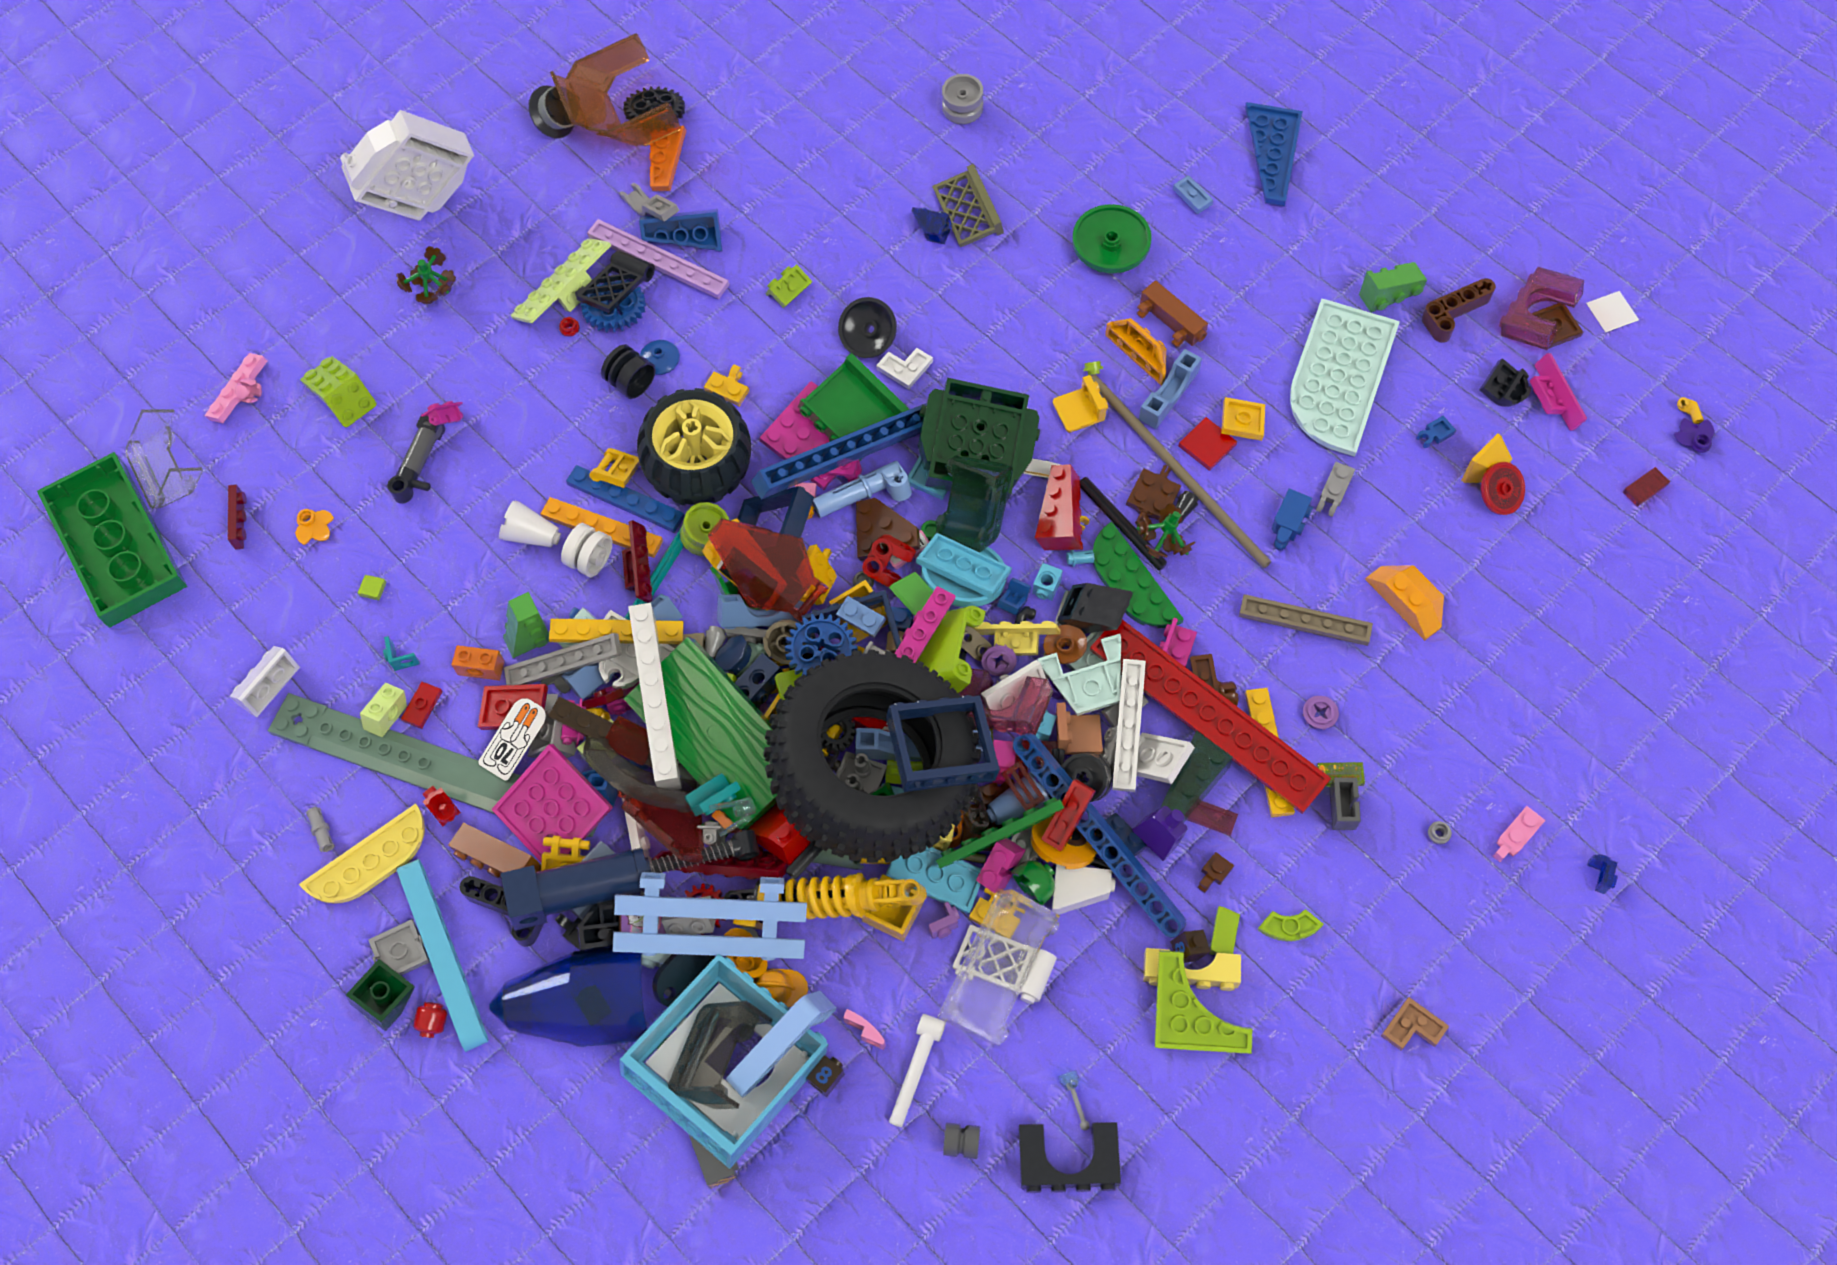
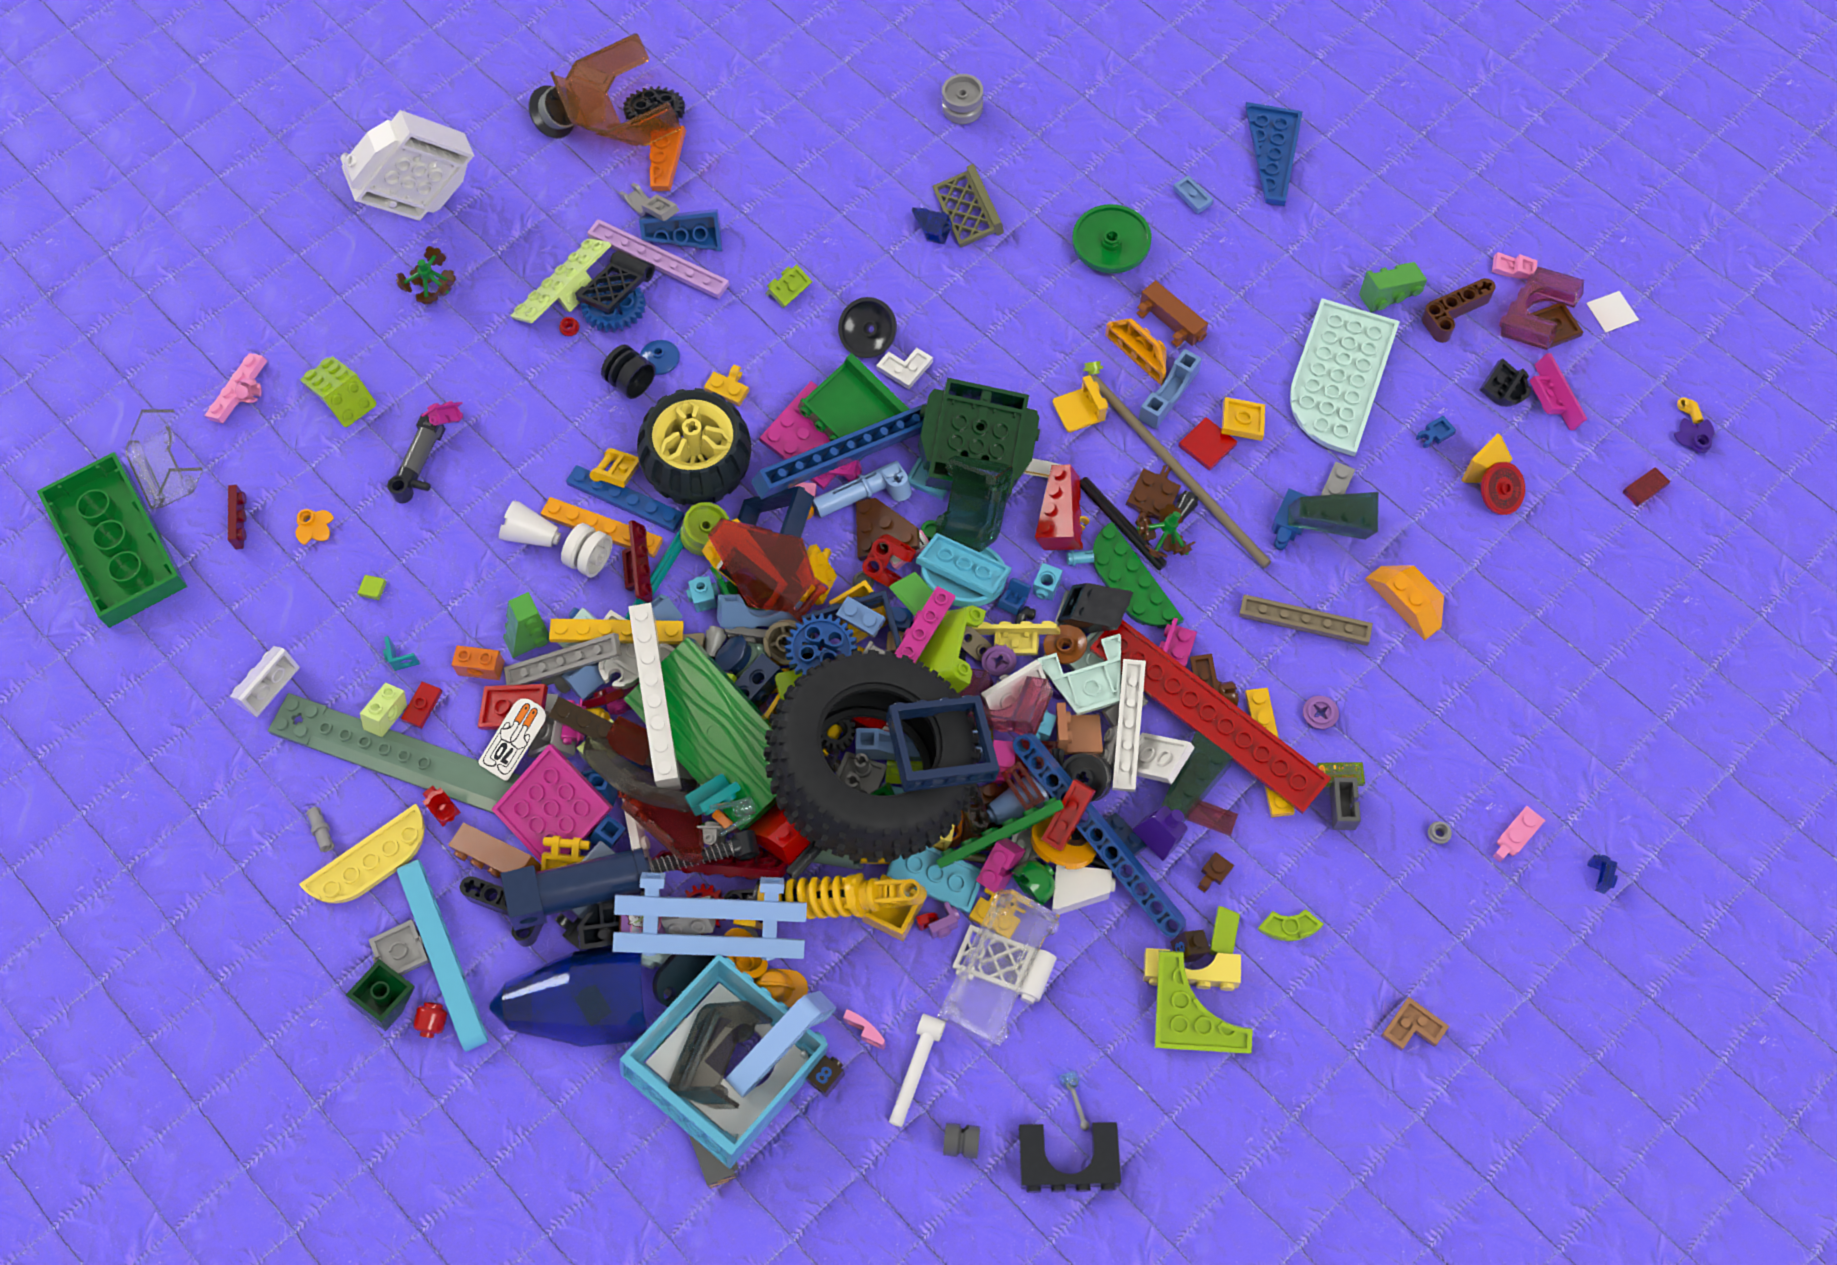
(608, 832): none -> blue brick
(702, 593): none -> medium azure brick
(924, 920): none -> red tile
(1338, 514): none -> wedge
(1513, 267): none -> bright pink slope

